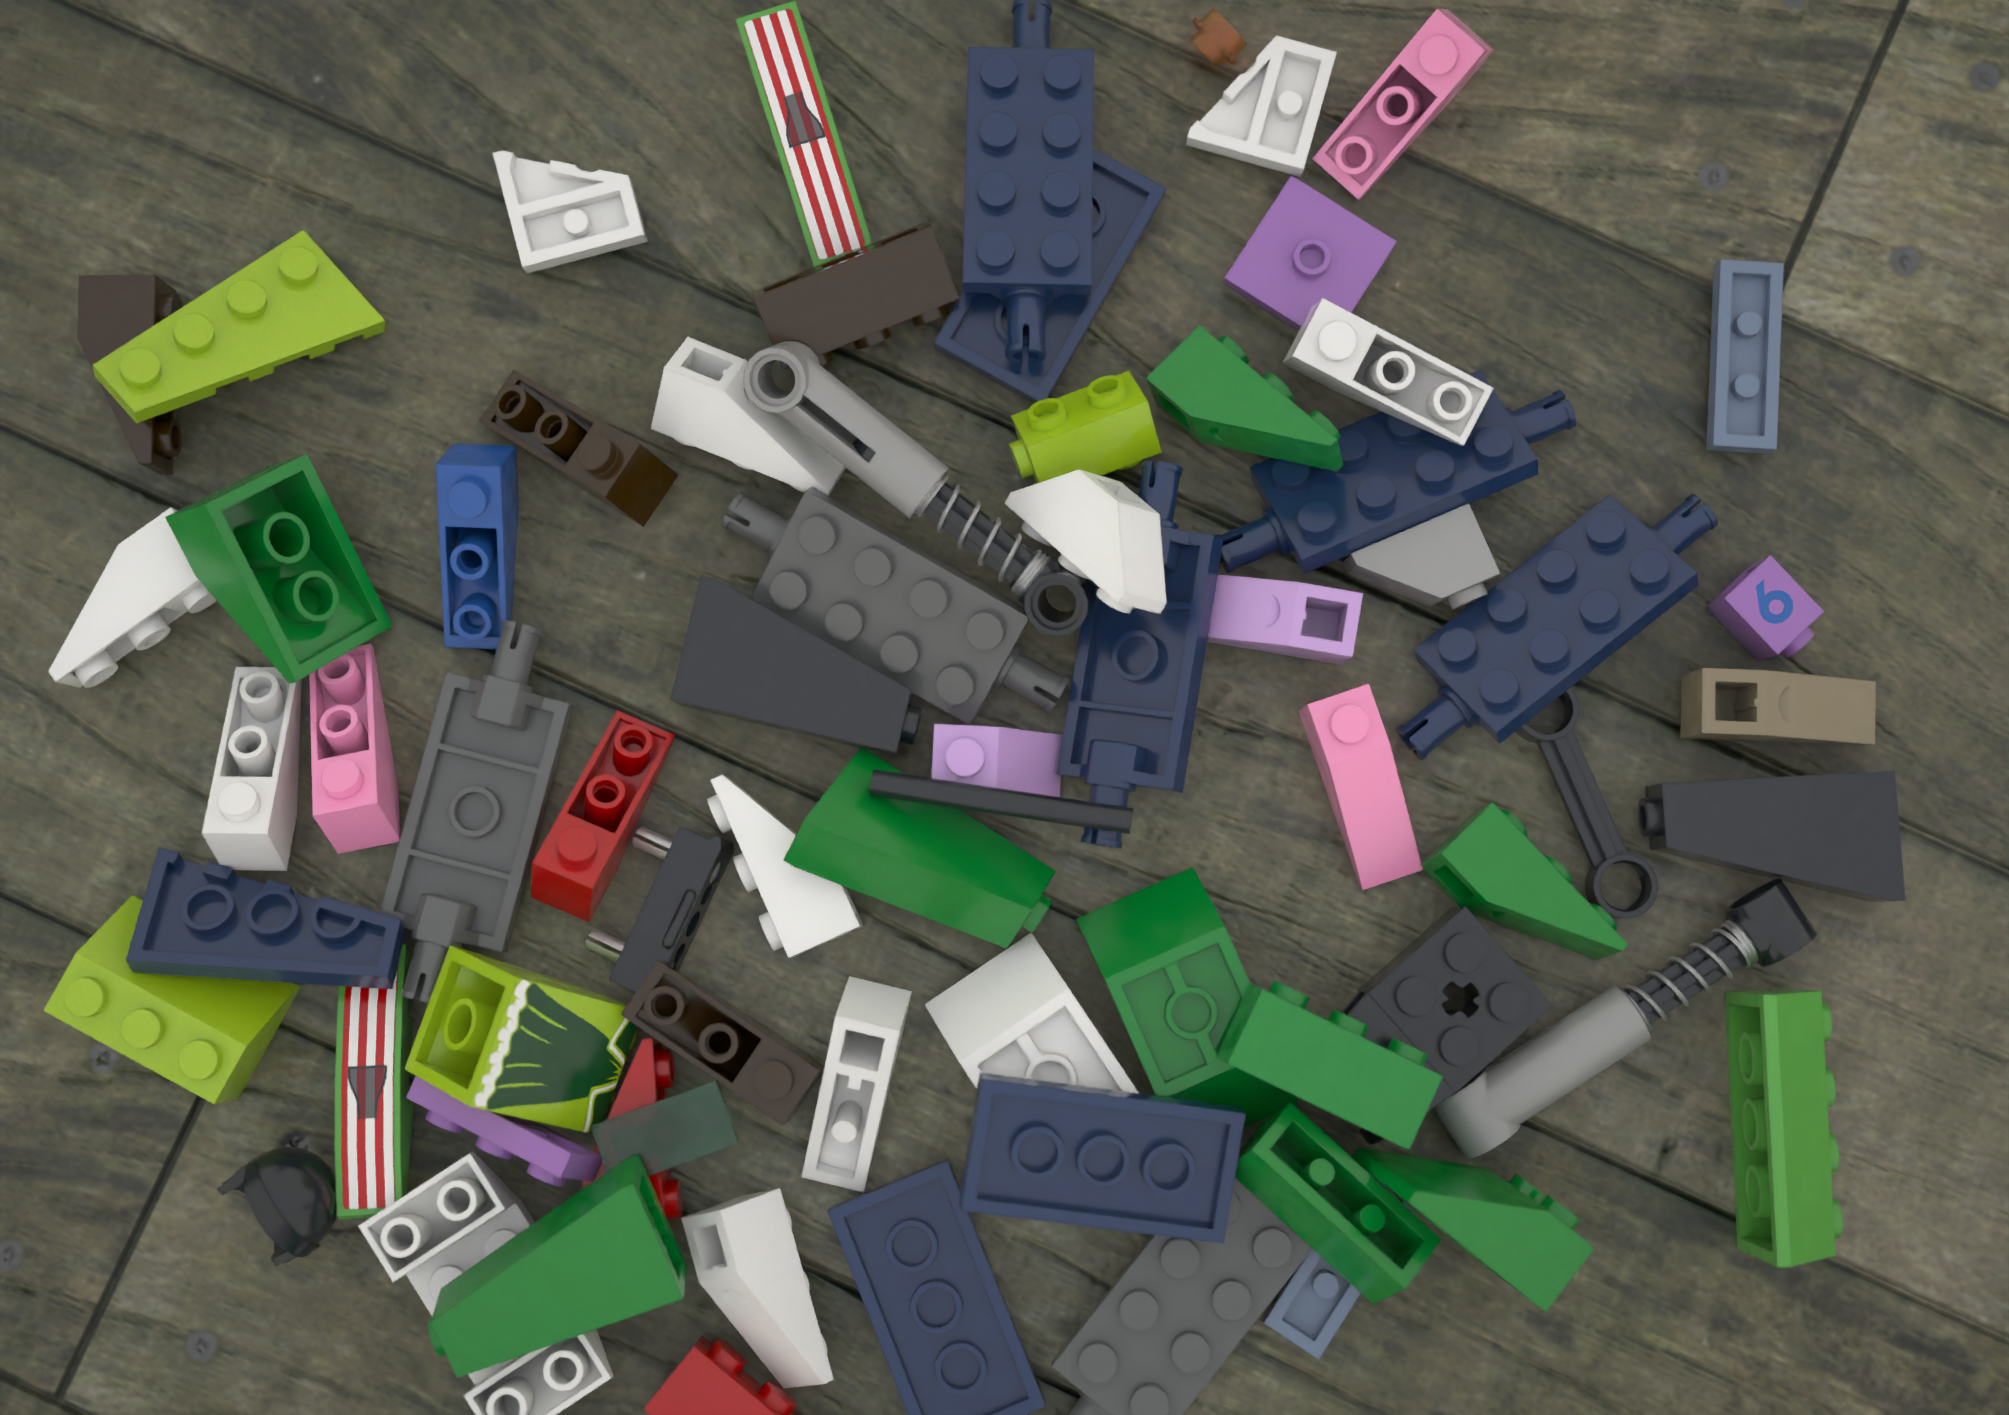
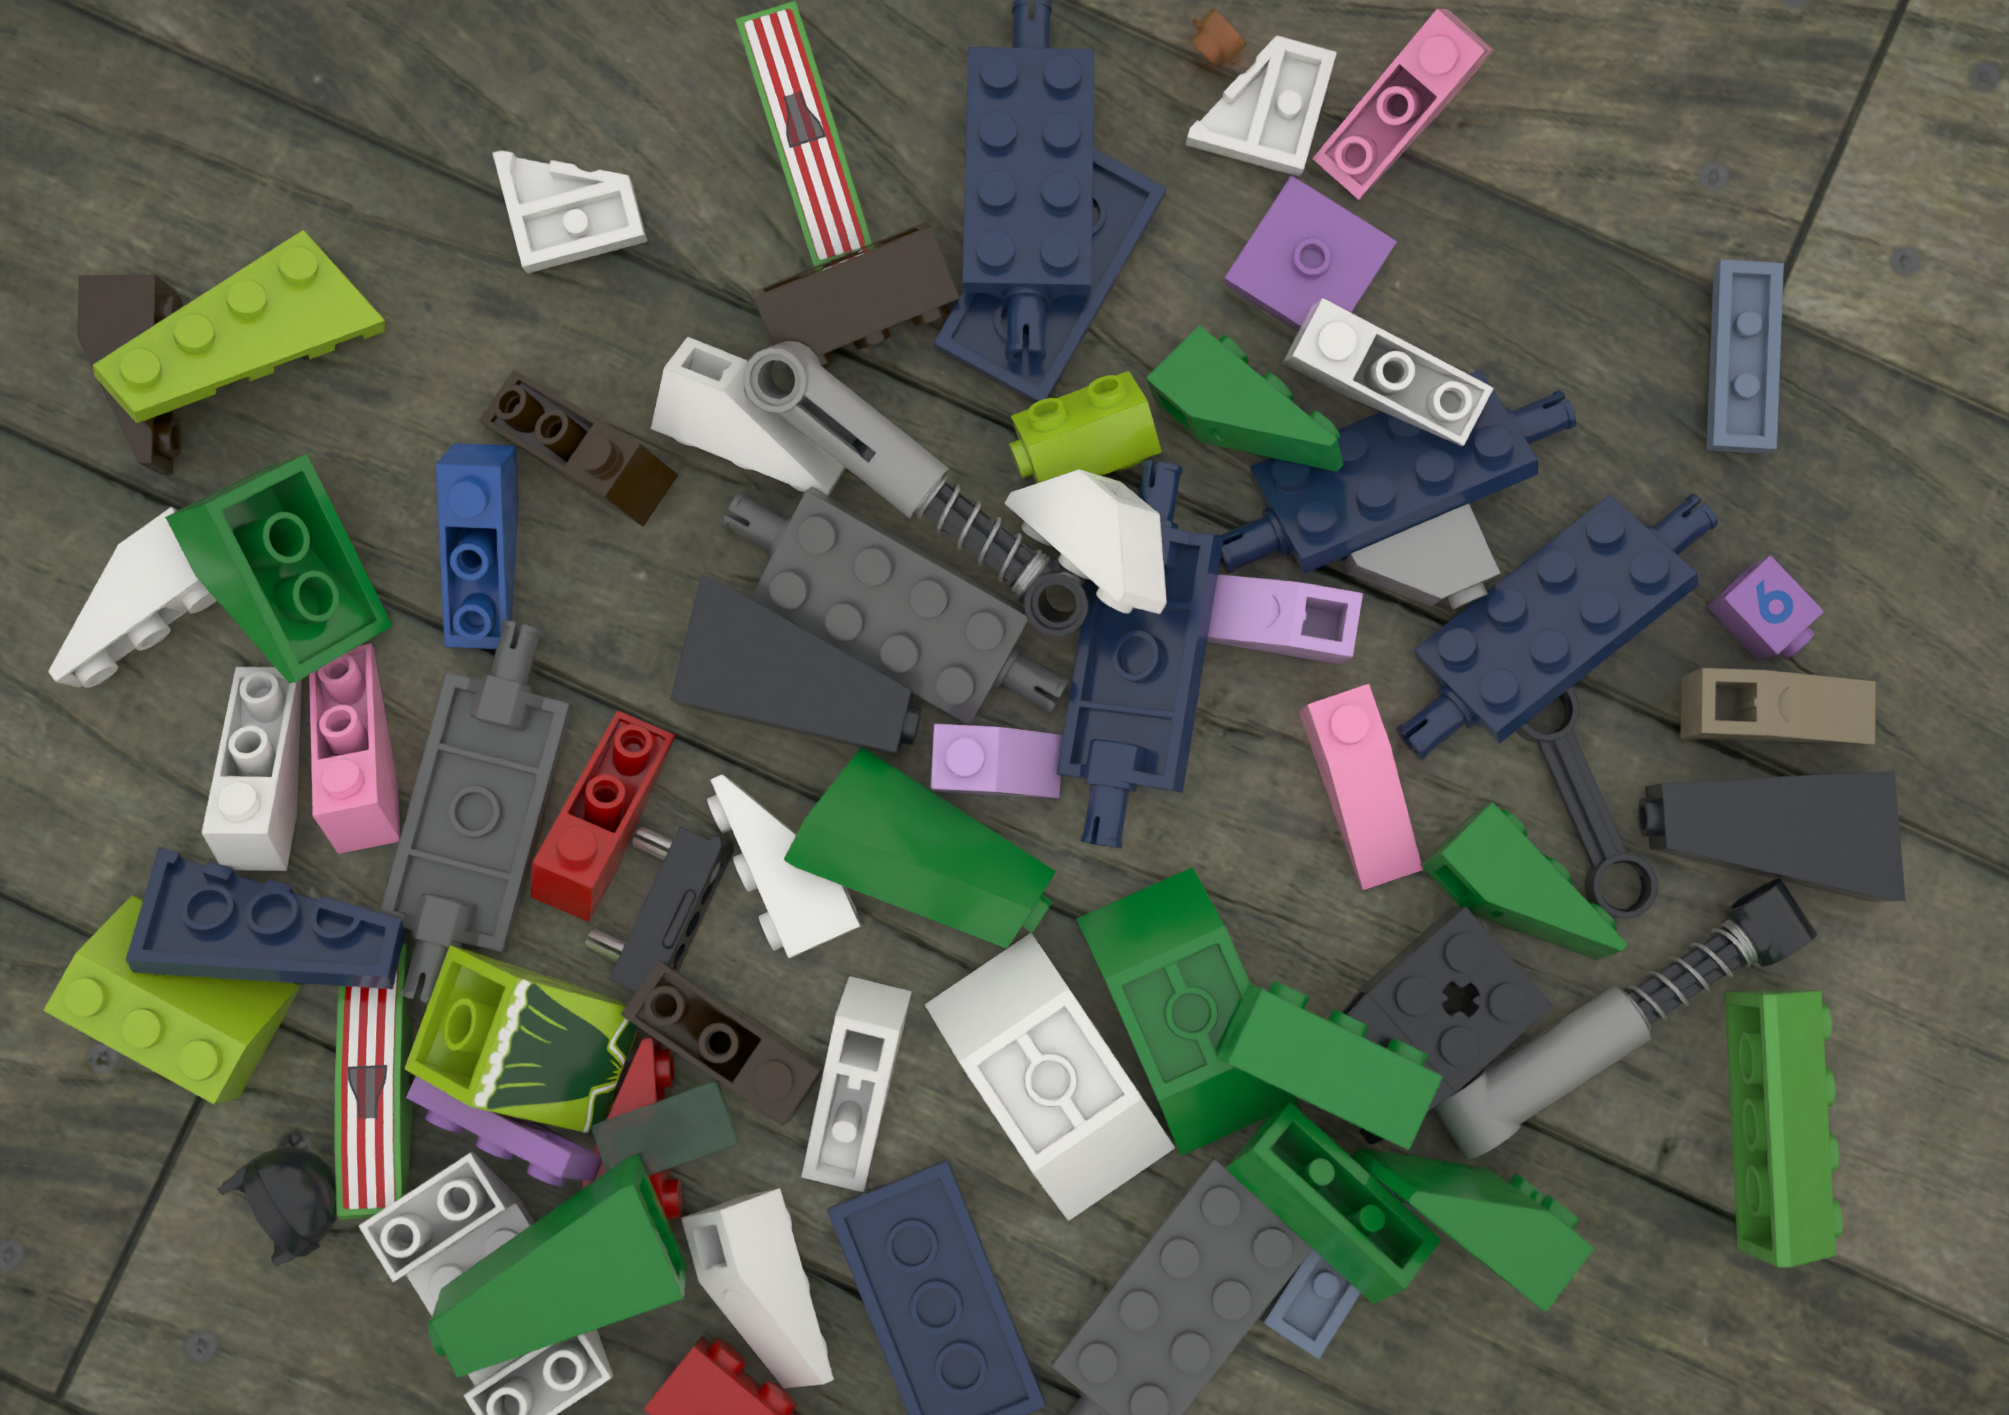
(1001, 801): black bar -> none
(1101, 1158): dark blue plate -> none

